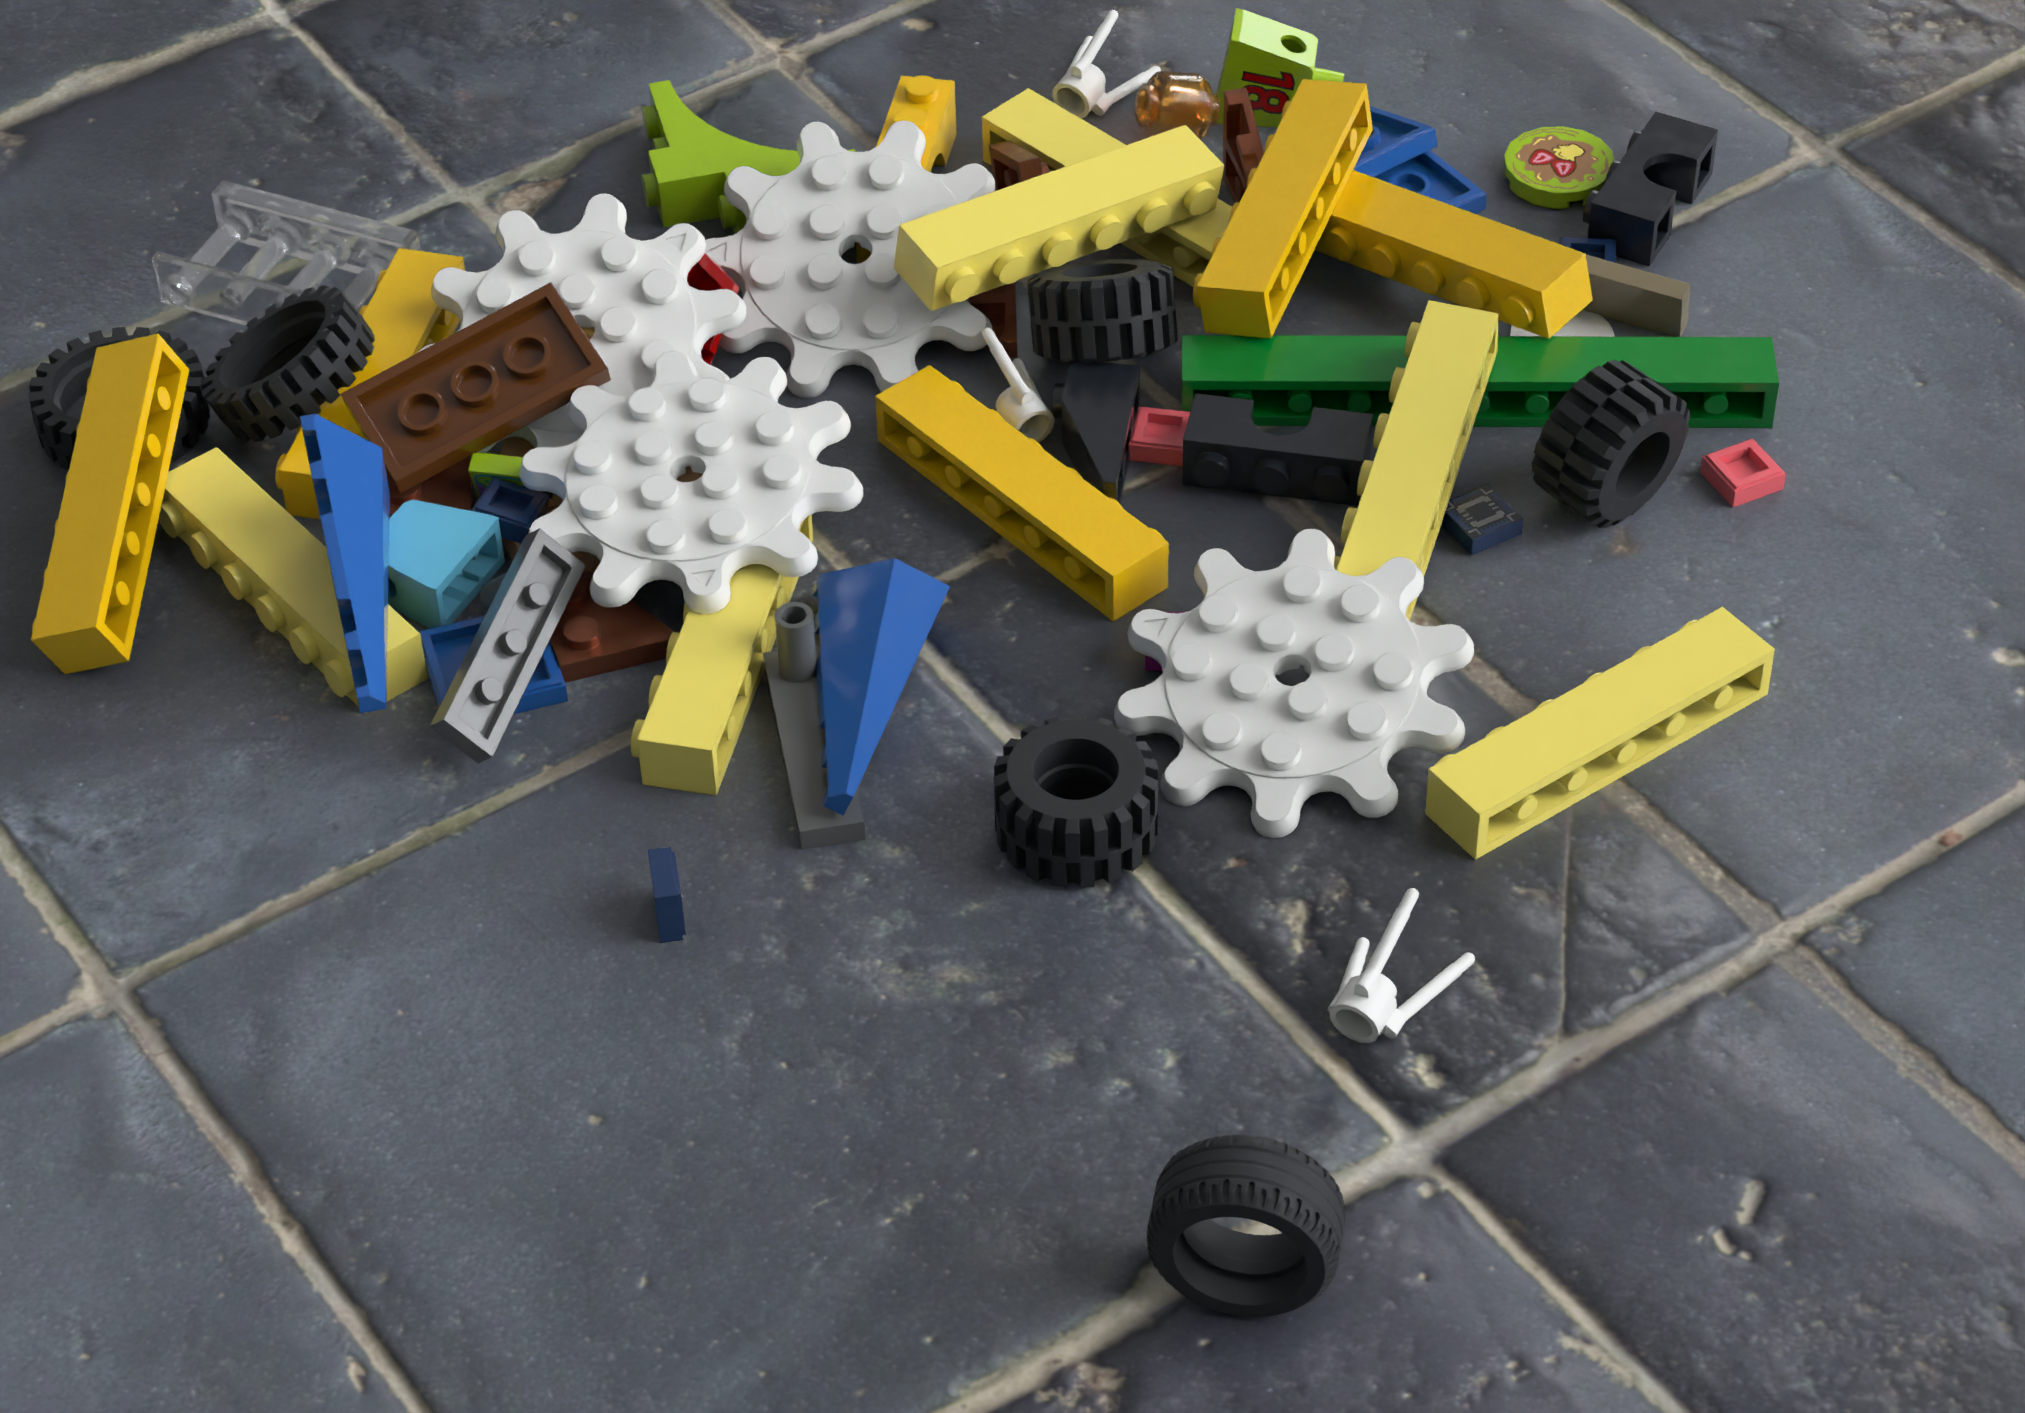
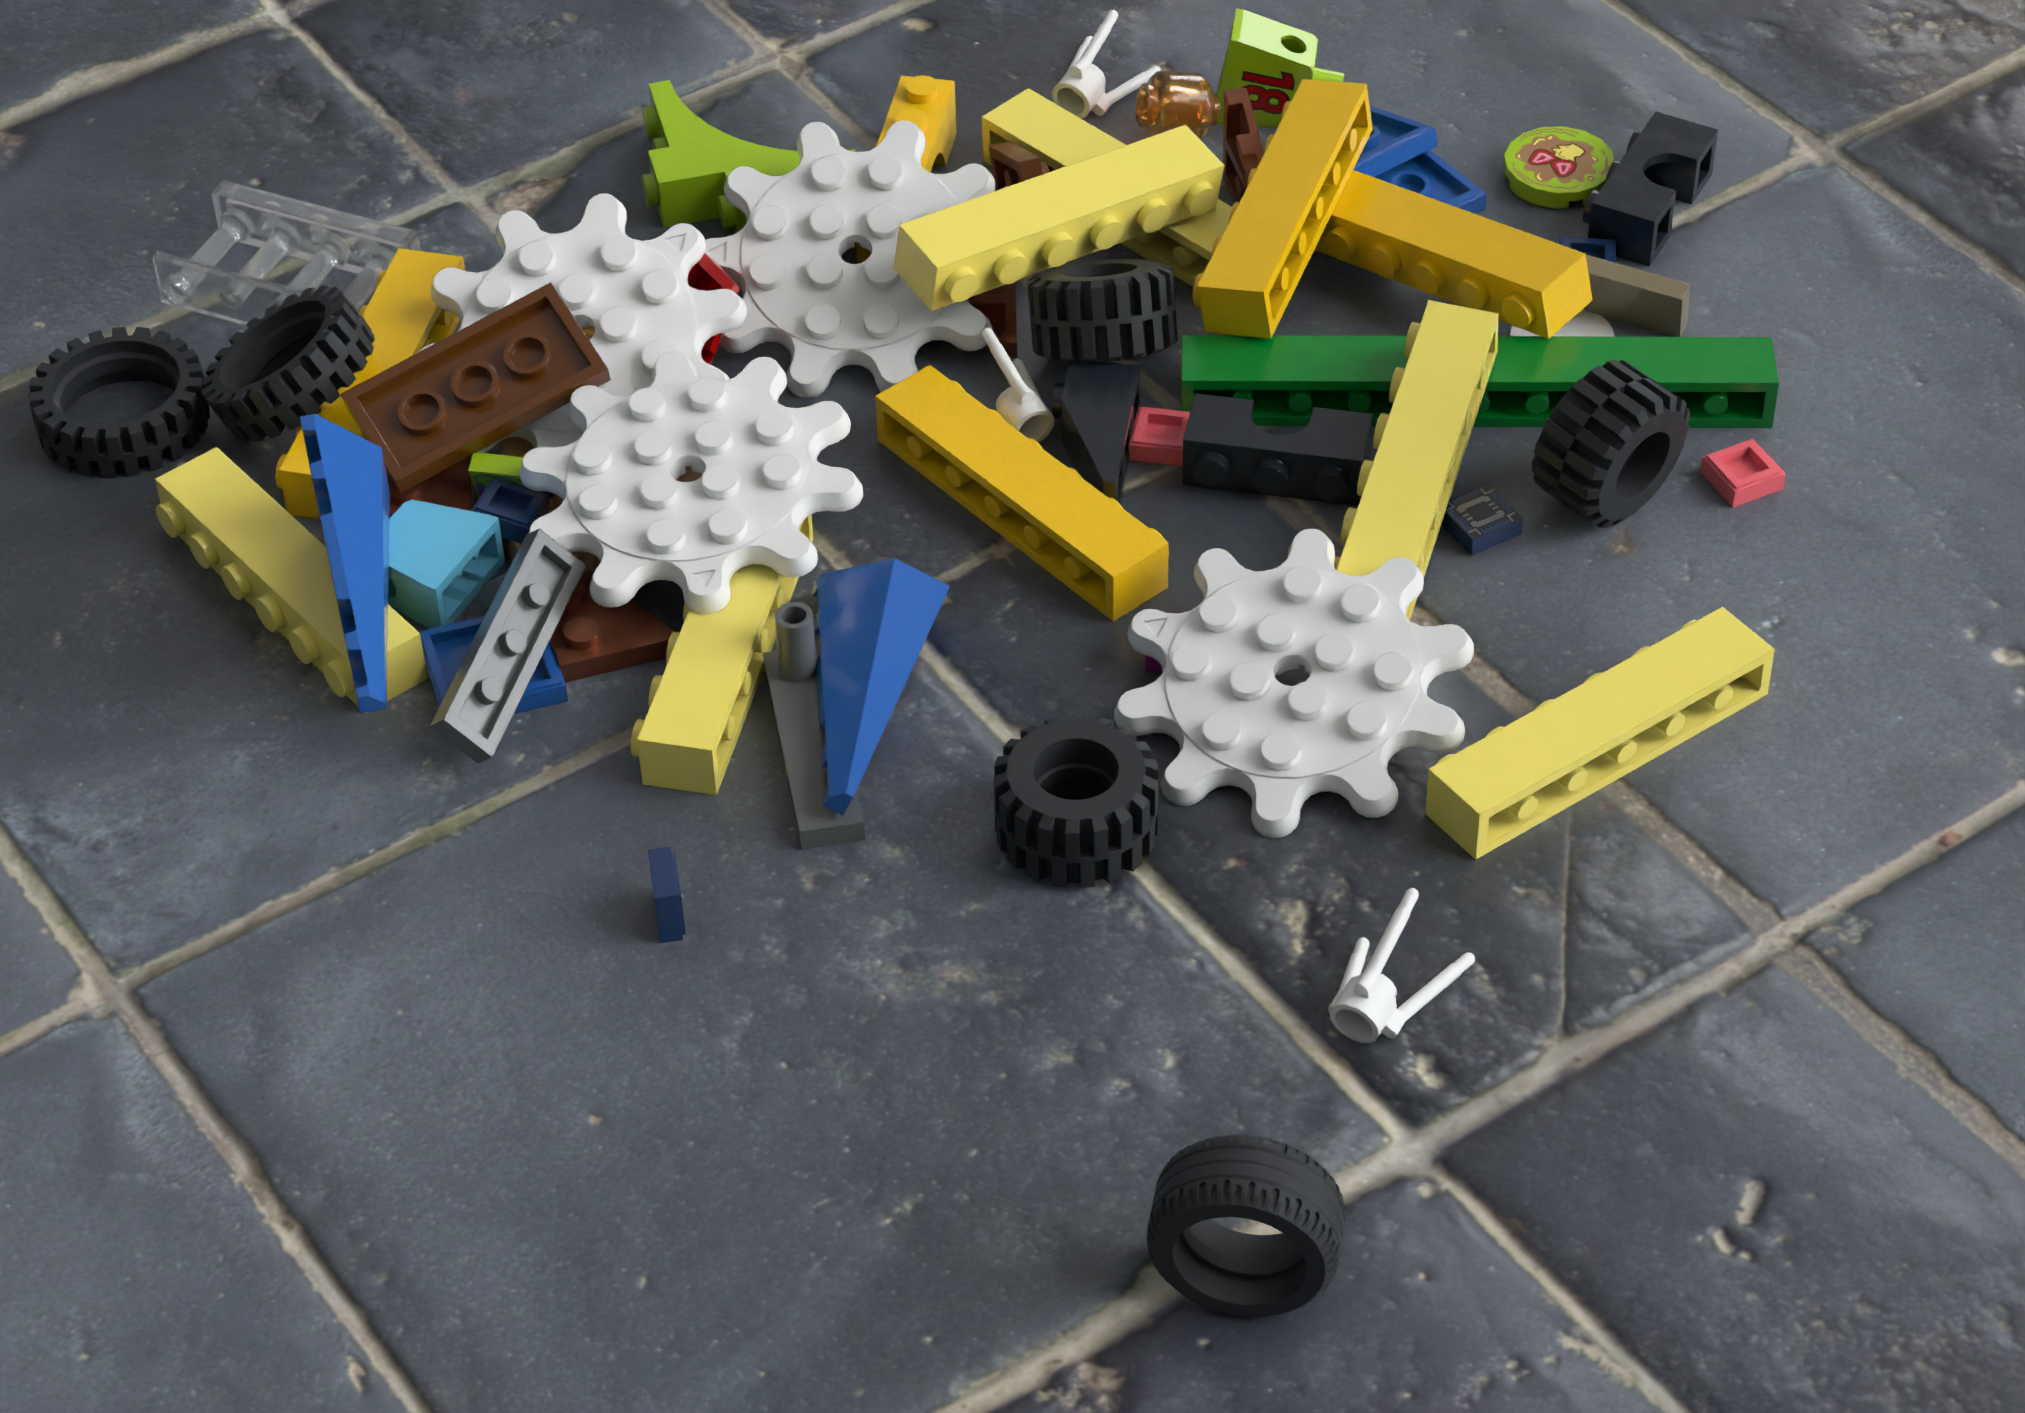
(111, 505): yellow brick -> none

